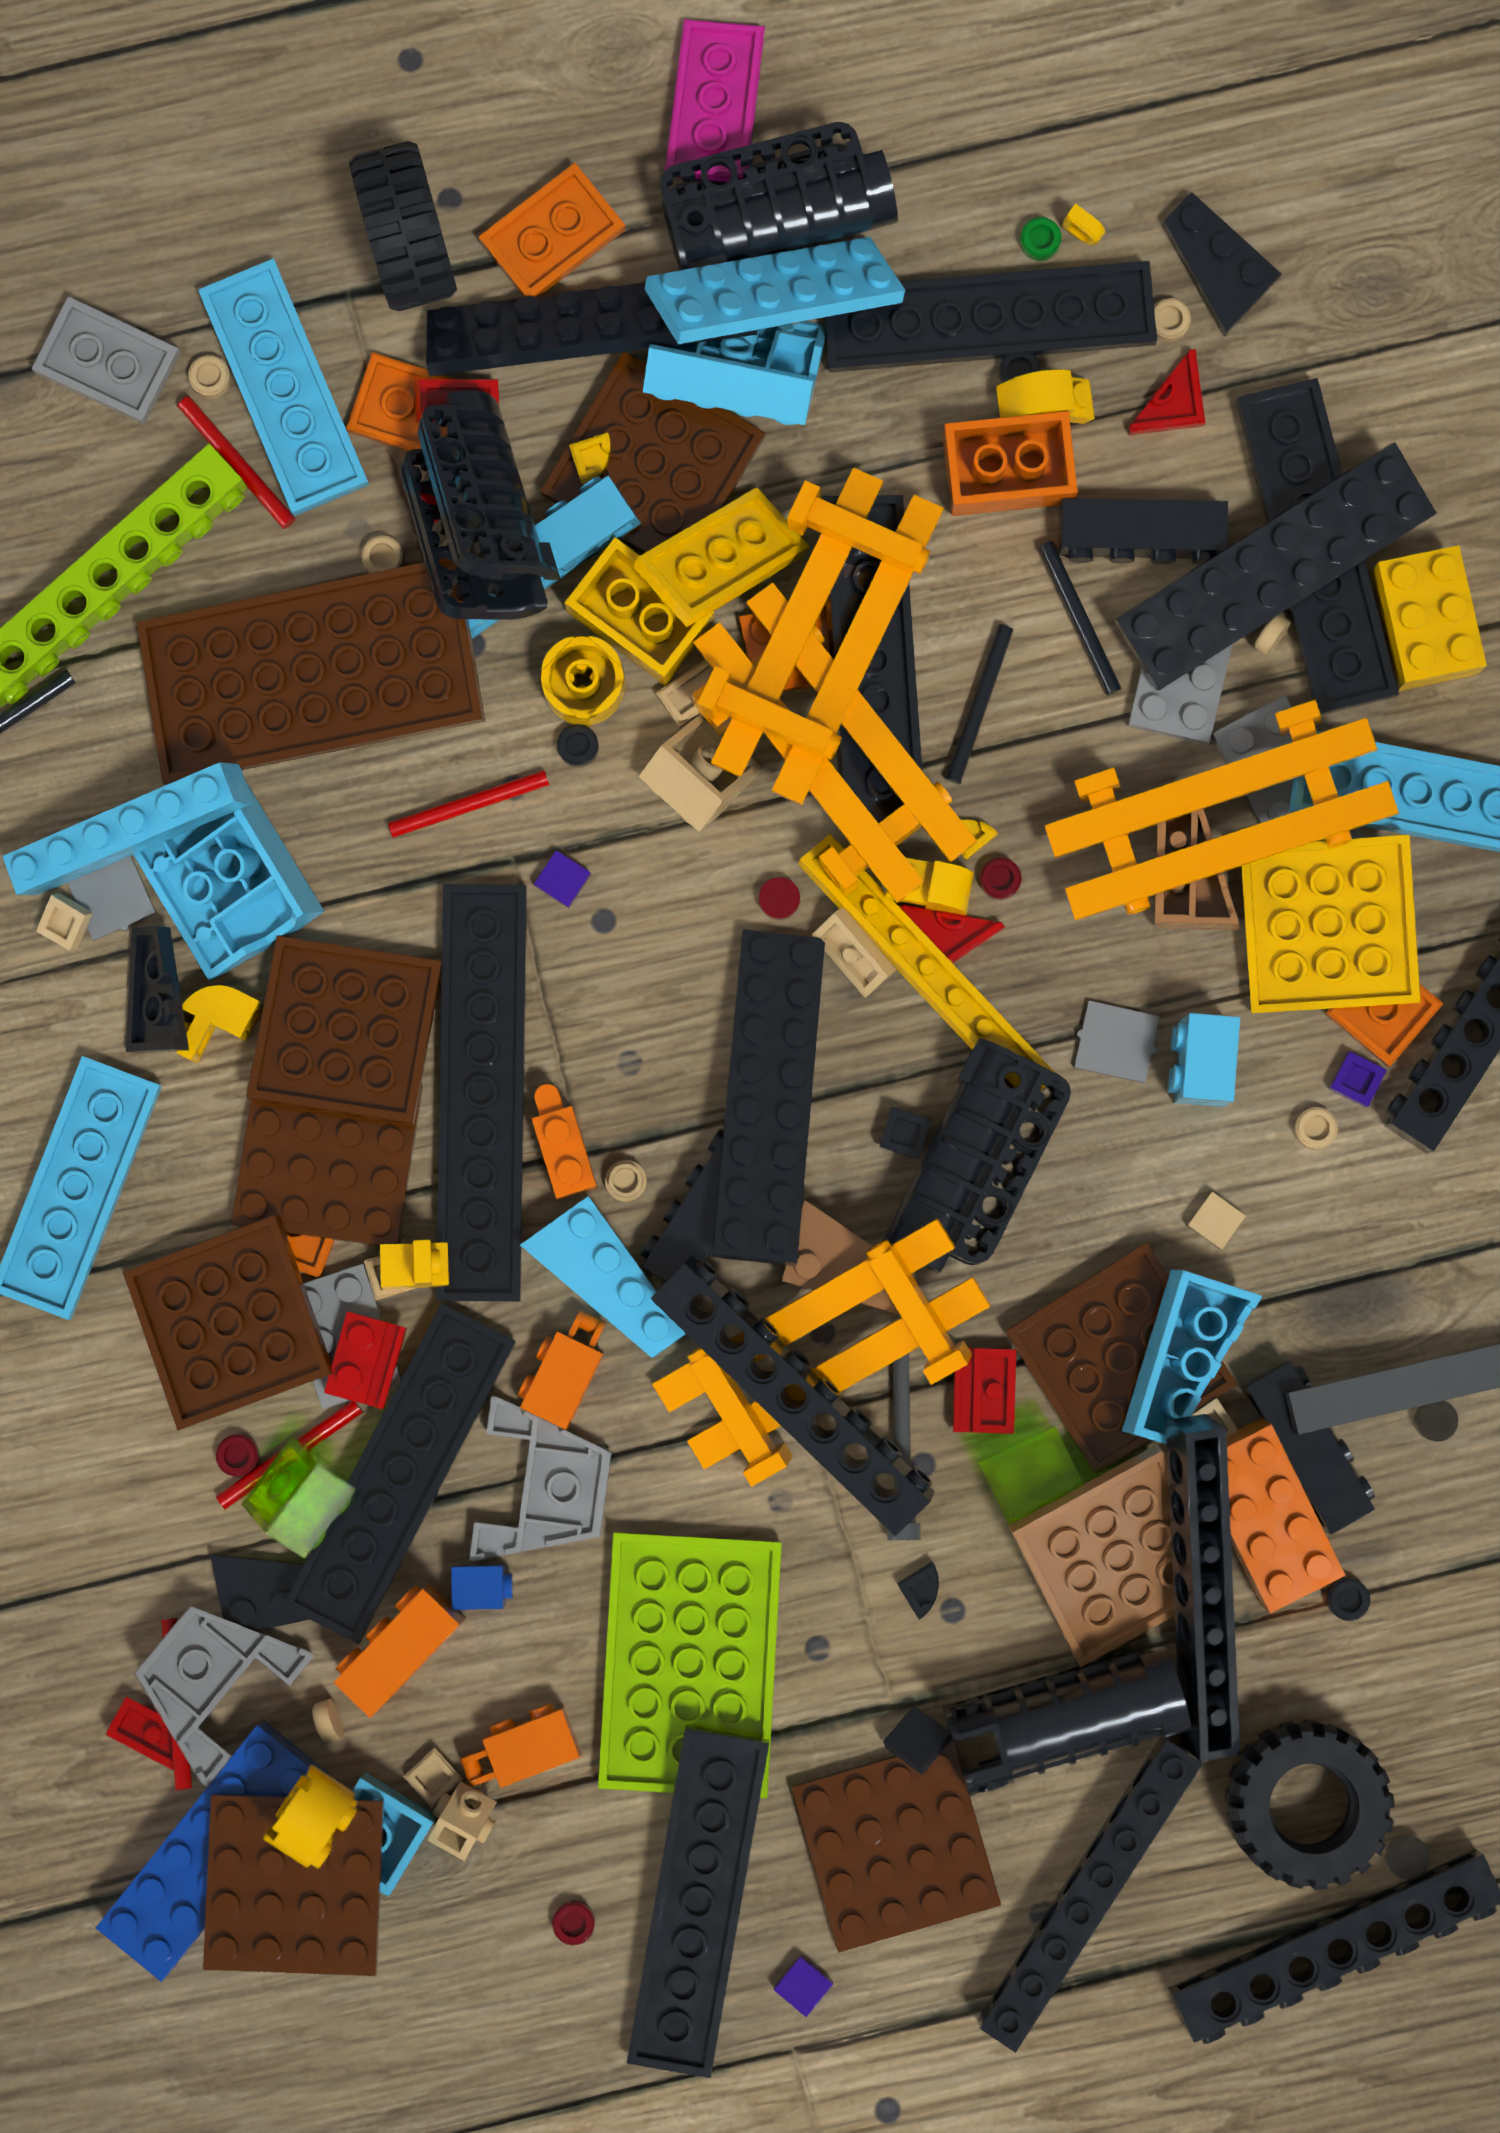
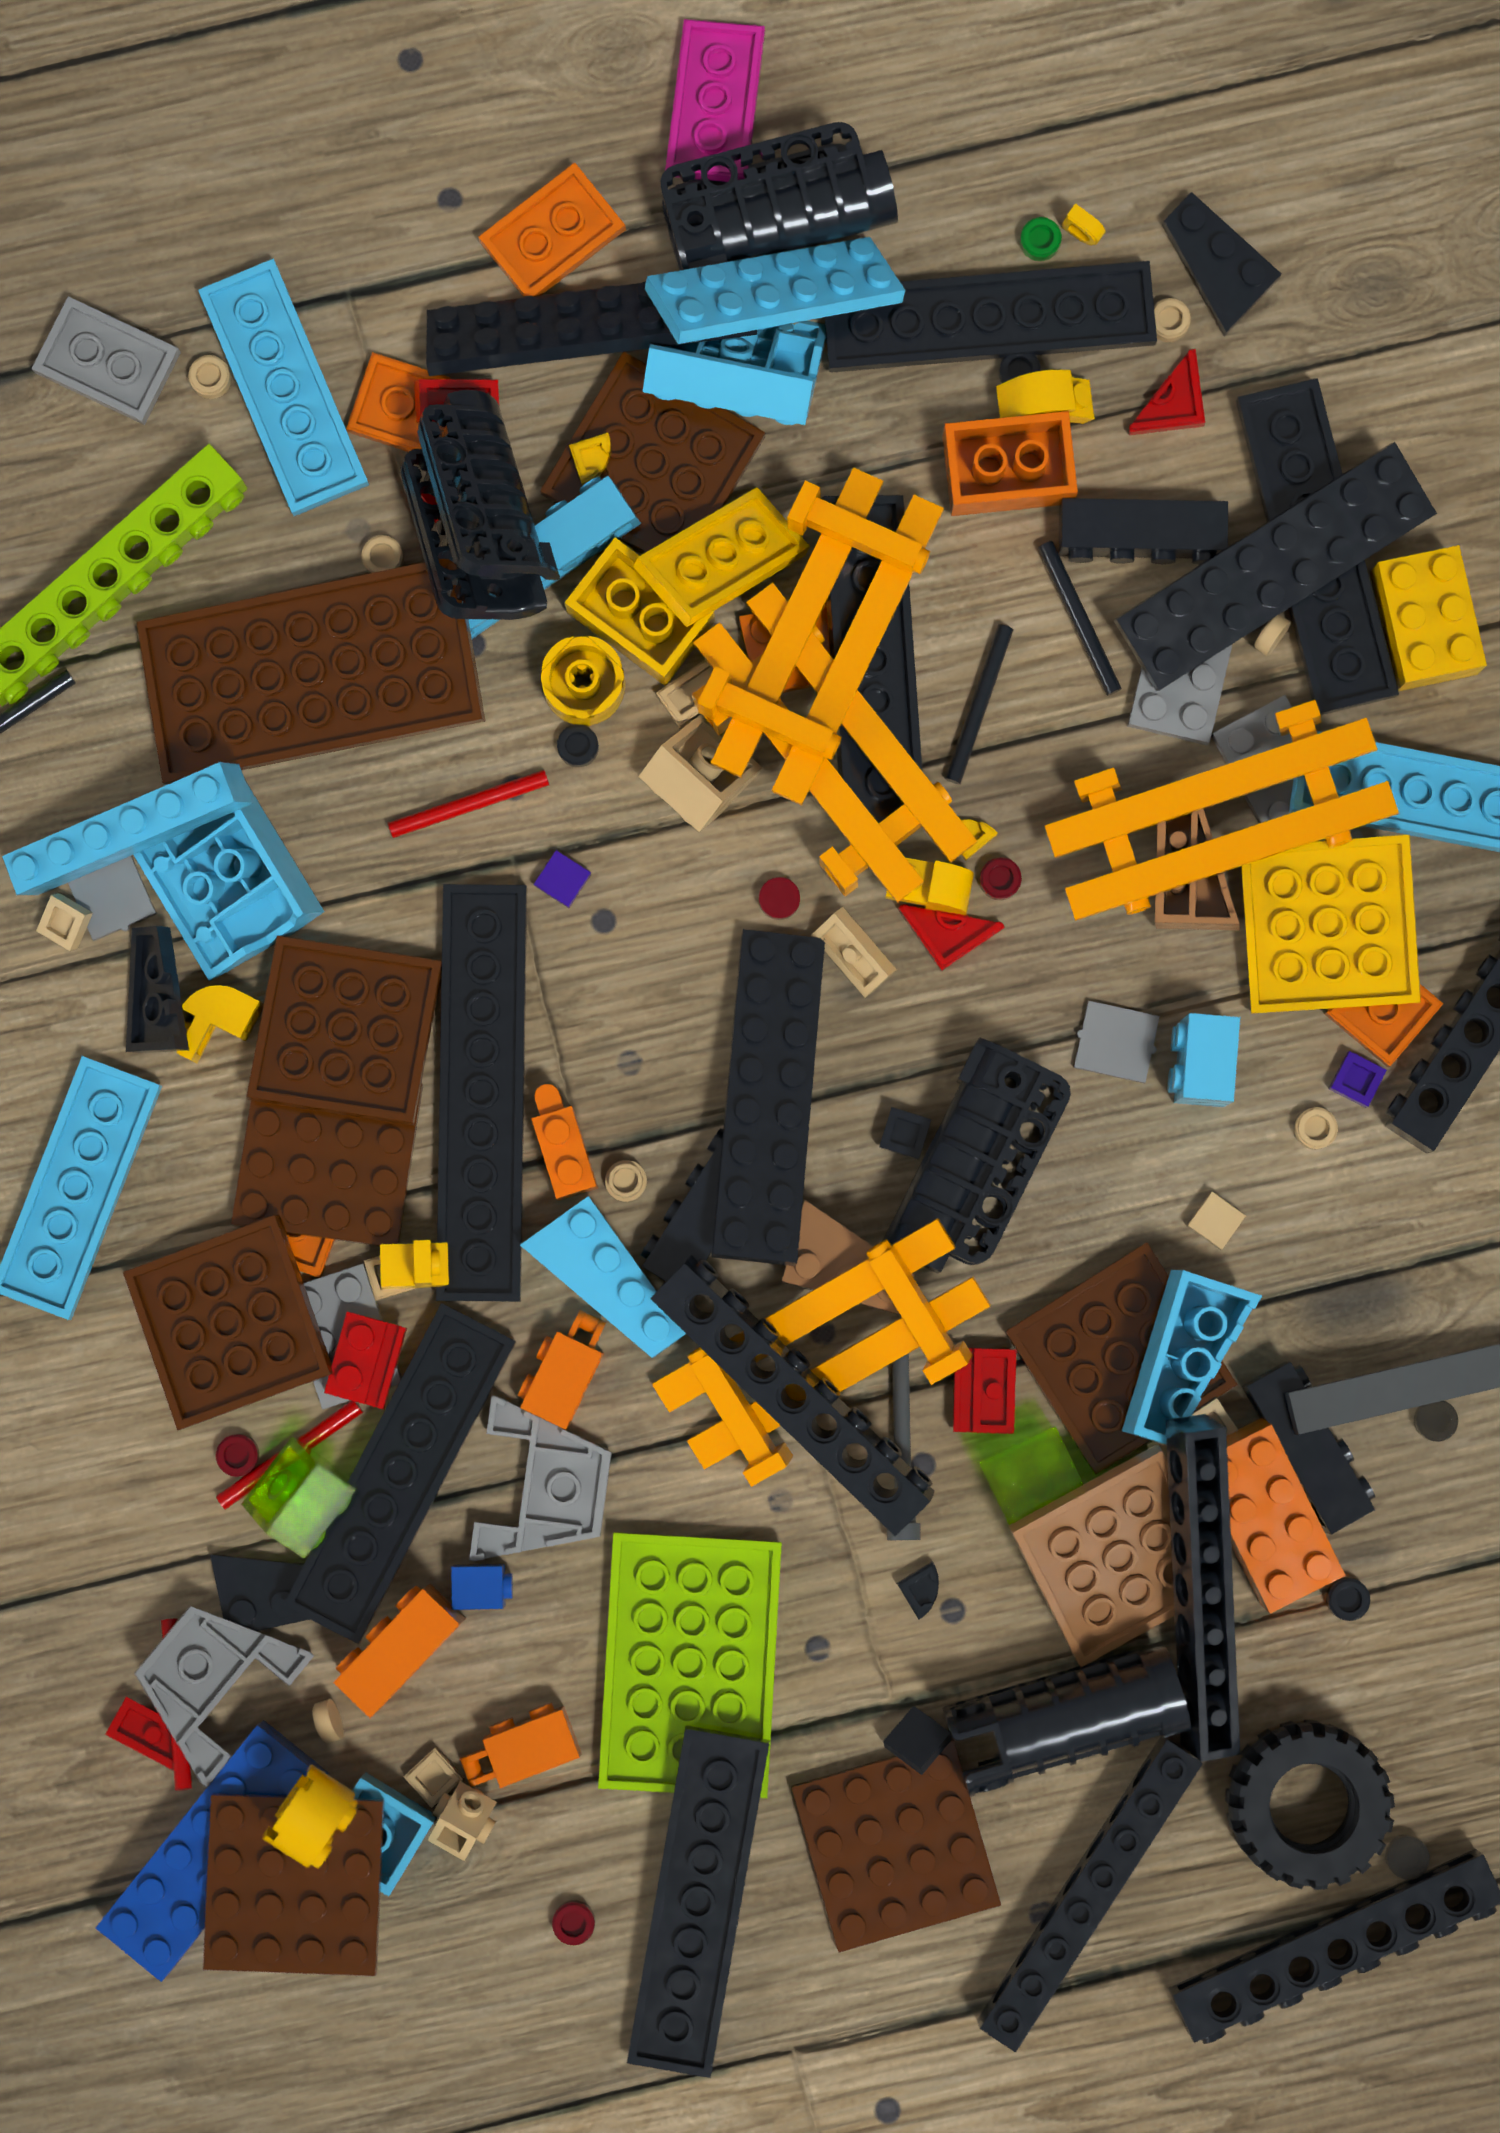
(236, 461): red bar -> none
(402, 226): black tyre -> none
(803, 1985): dark purple tile -> none
(920, 961): yellow plate -> none

